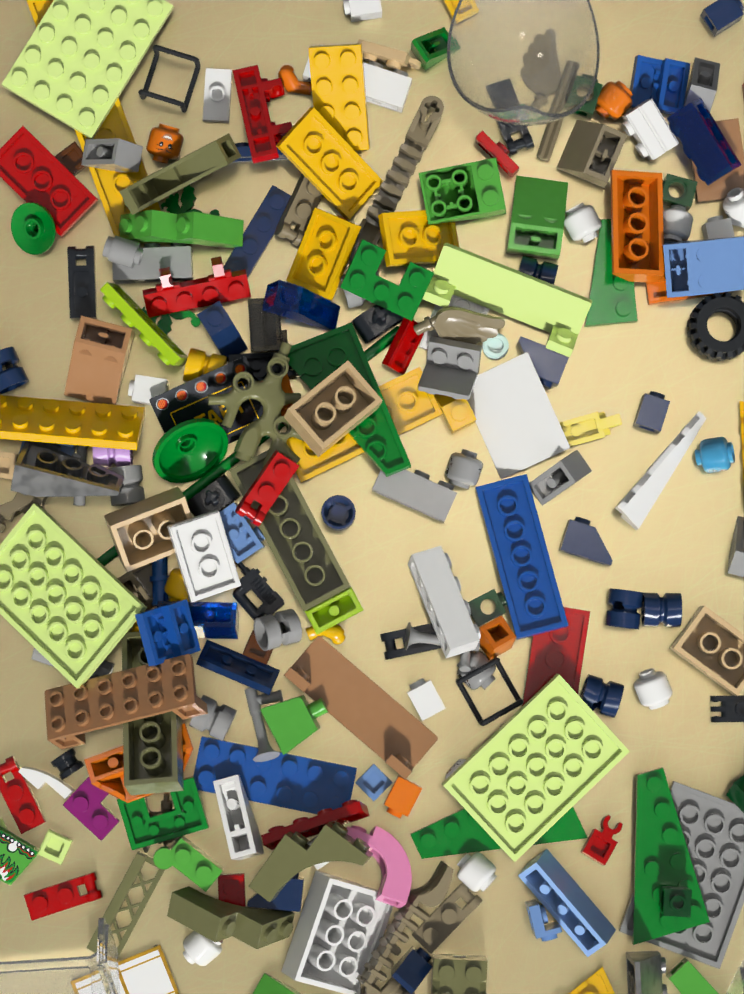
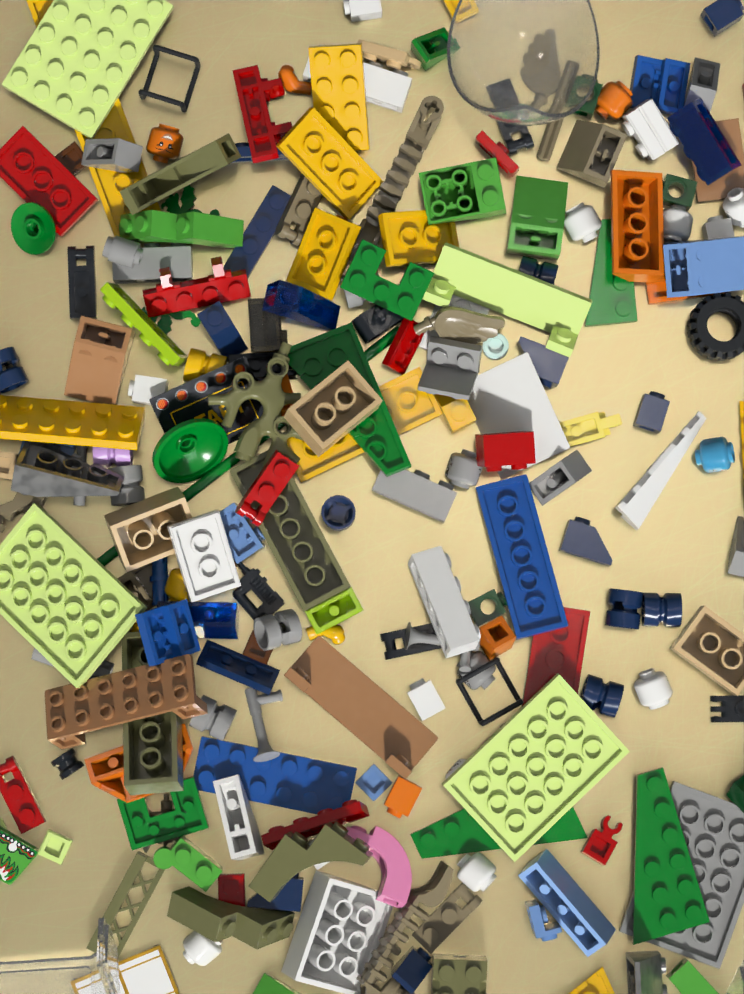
(40, 777): white slope -> none
(62, 896): red plate -> none
(88, 809): magenta plate -> none
(213, 497): black beam -> none
(217, 95): white plate -> none
(293, 720): bright green torso -> none
(505, 449): none -> red brick
(675, 901): dark green brick -> none

